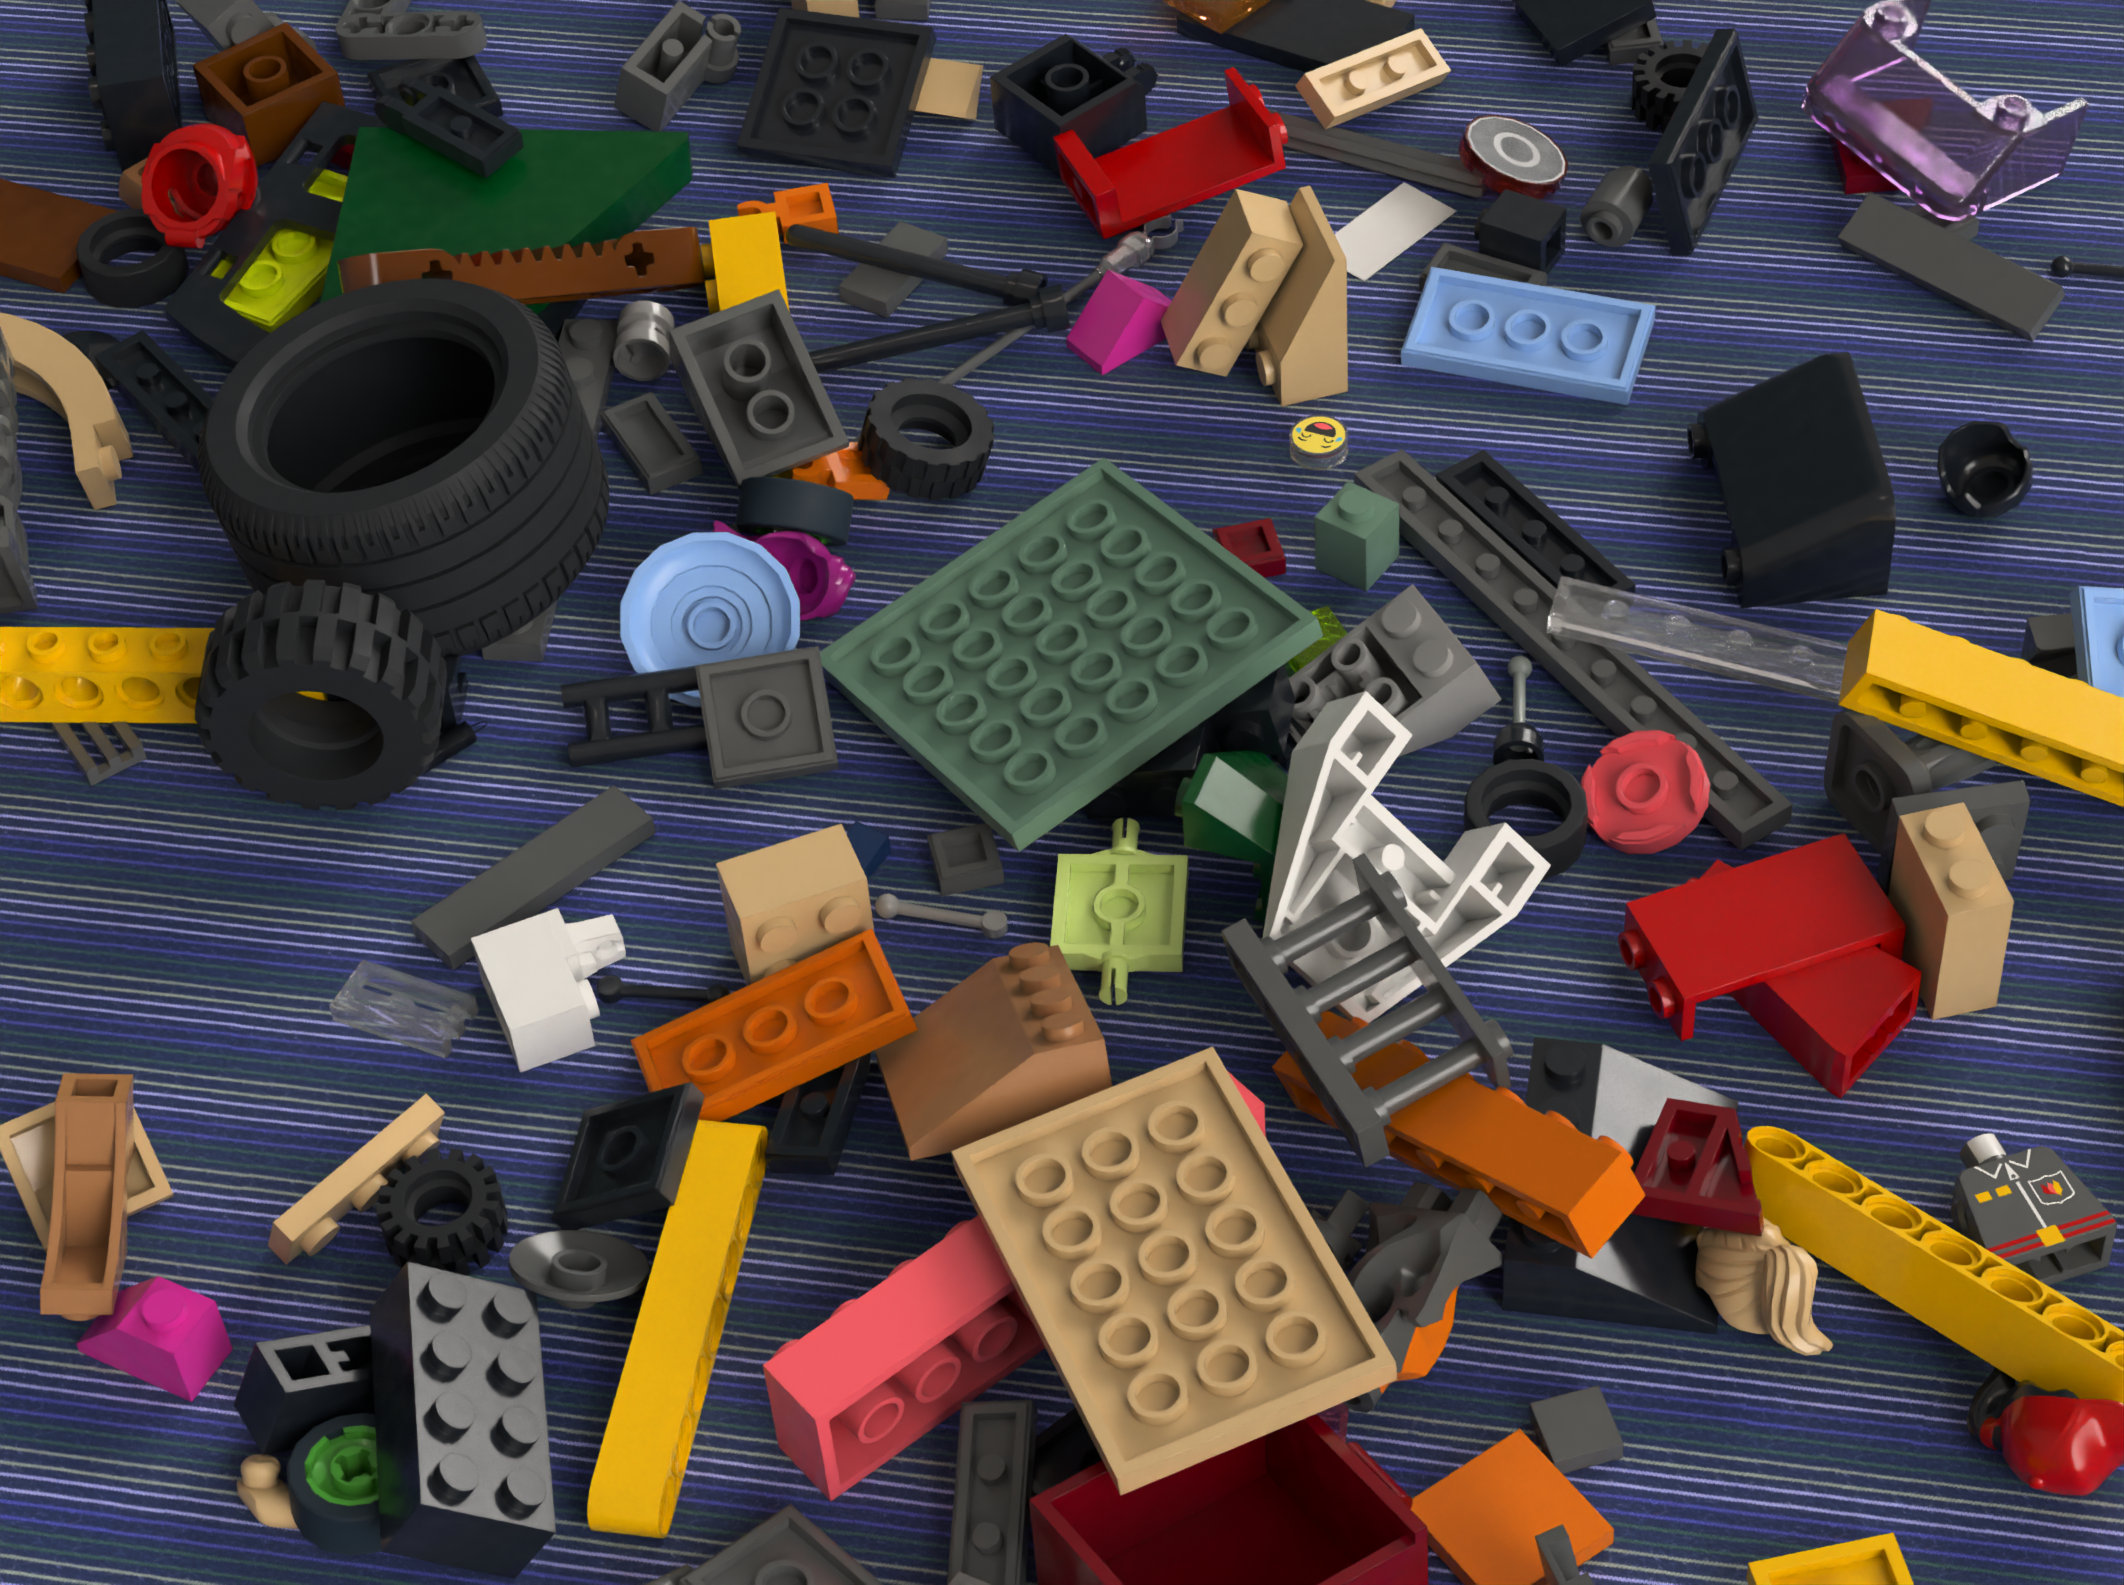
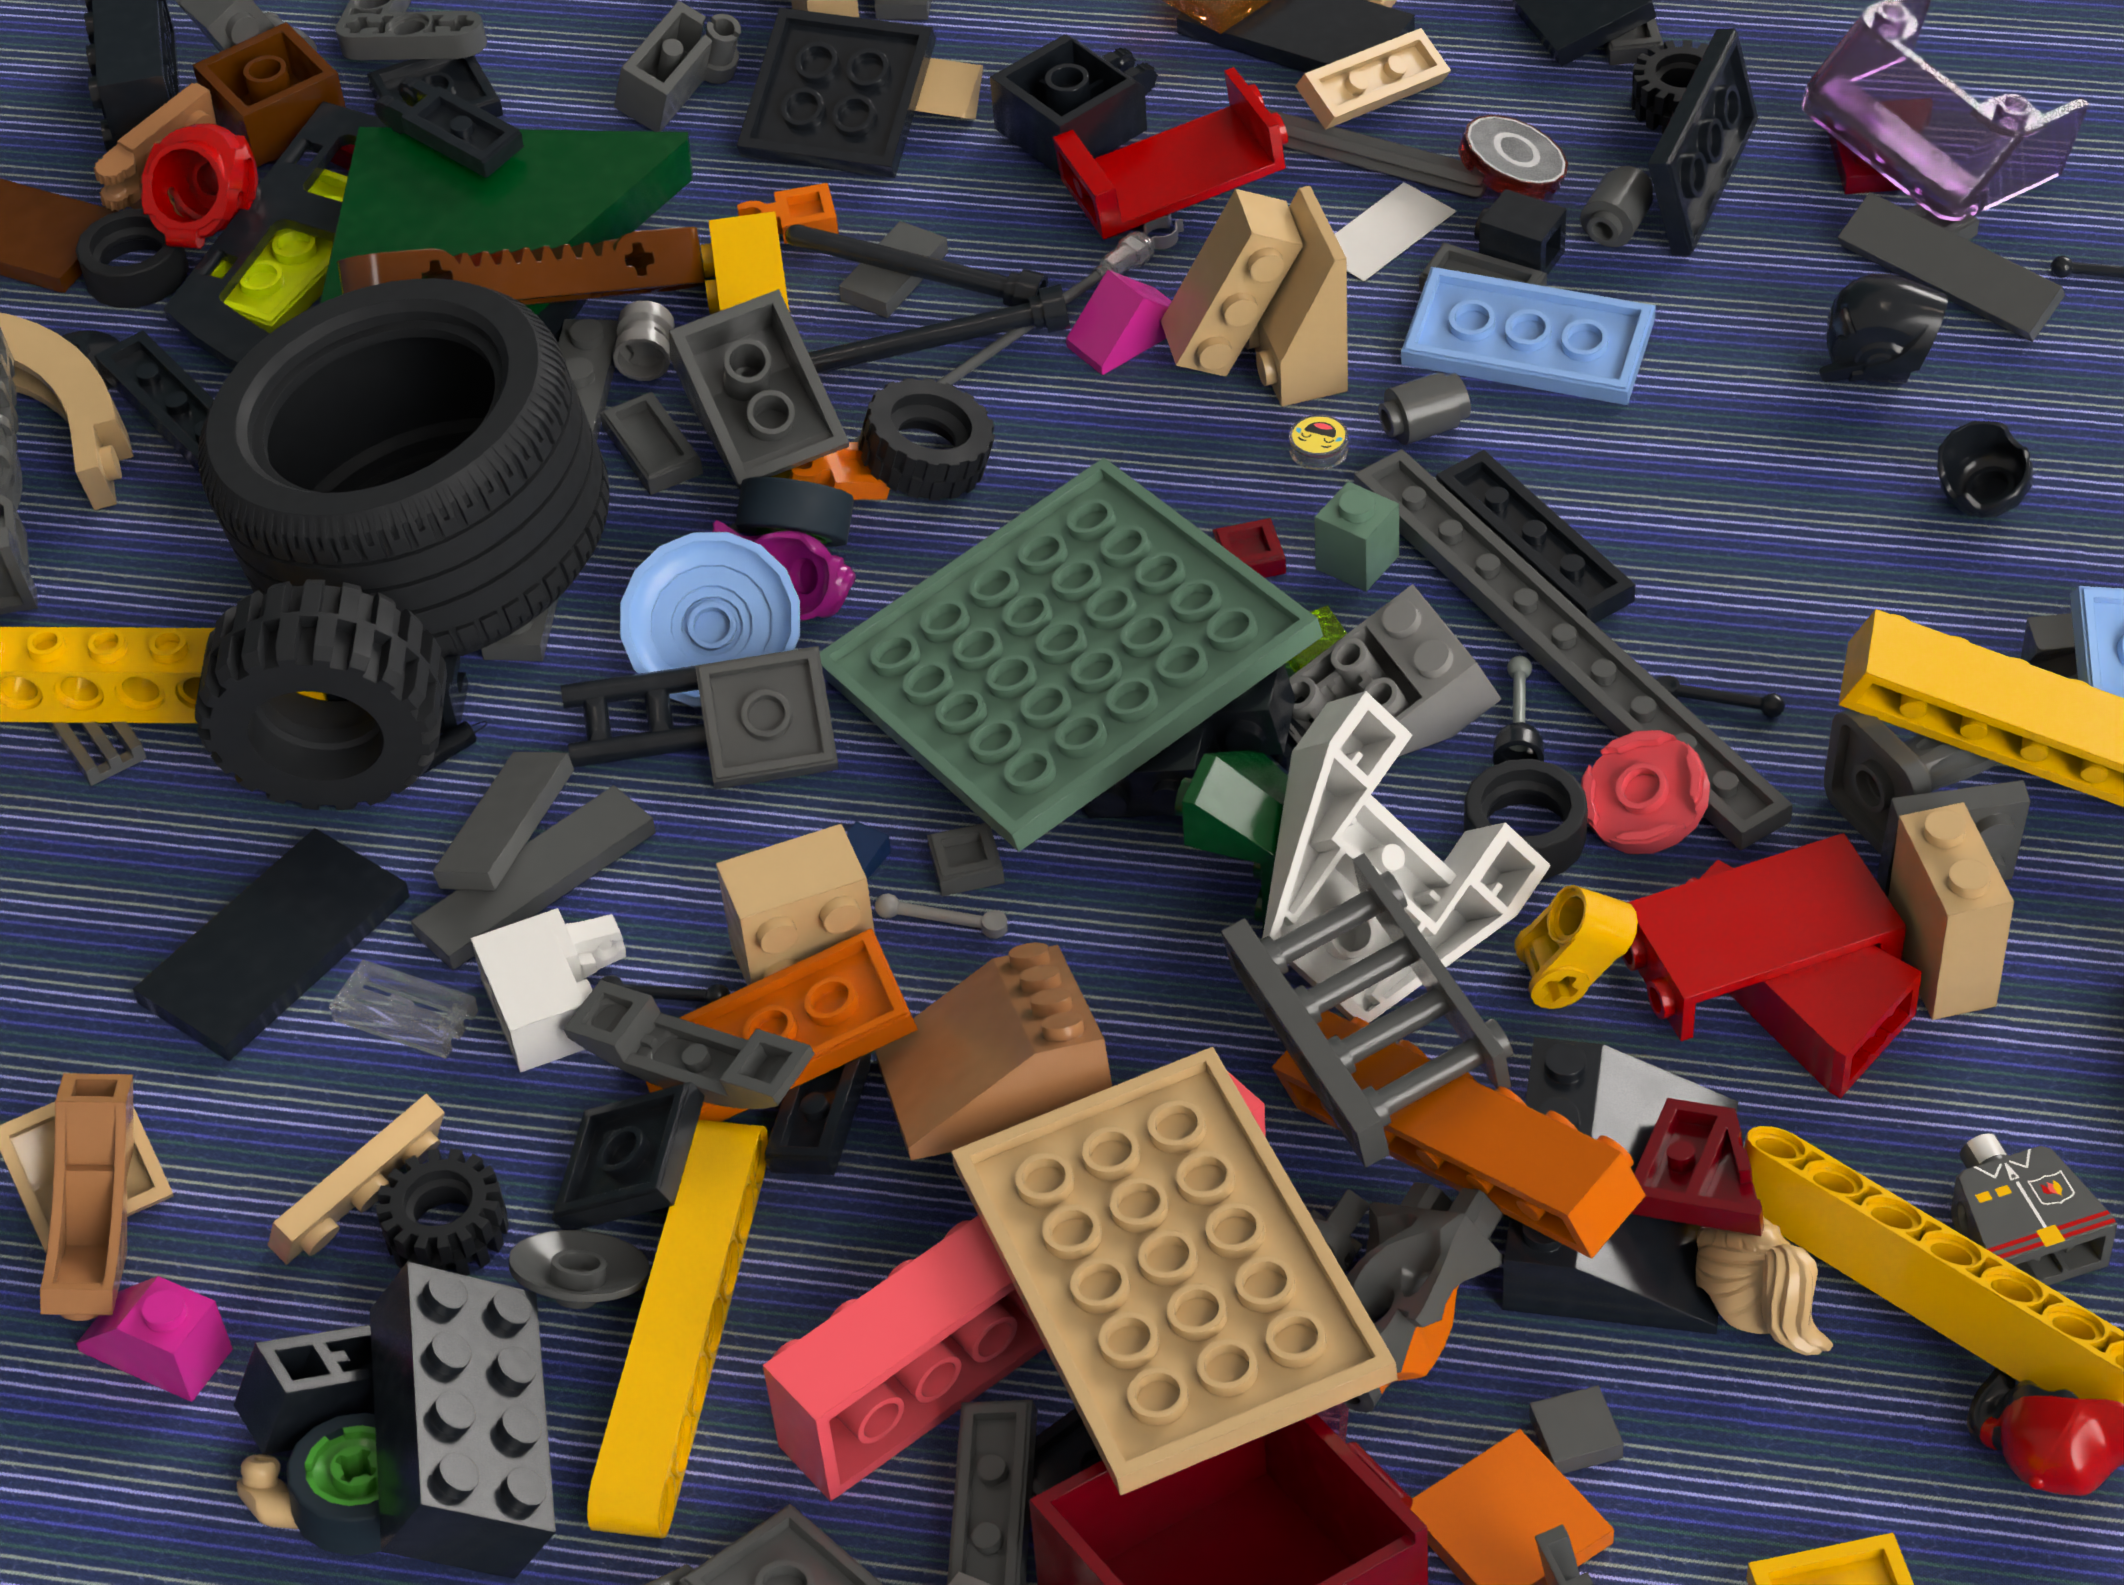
(123, 164): none -> medium nougat hinge
(271, 944): none -> black tile
(503, 821): none -> dark grey tile
(670, 1051): none -> dark grey slope
(1121, 911): yellowish green plate -> none
(1424, 407): none -> dark grey brick
(1574, 944): none -> yellow piece
(1698, 639): clear tile -> none
(1770, 705): none -> black hinge
(1800, 486): black windscreen -> none
(1881, 329): none -> black helmet

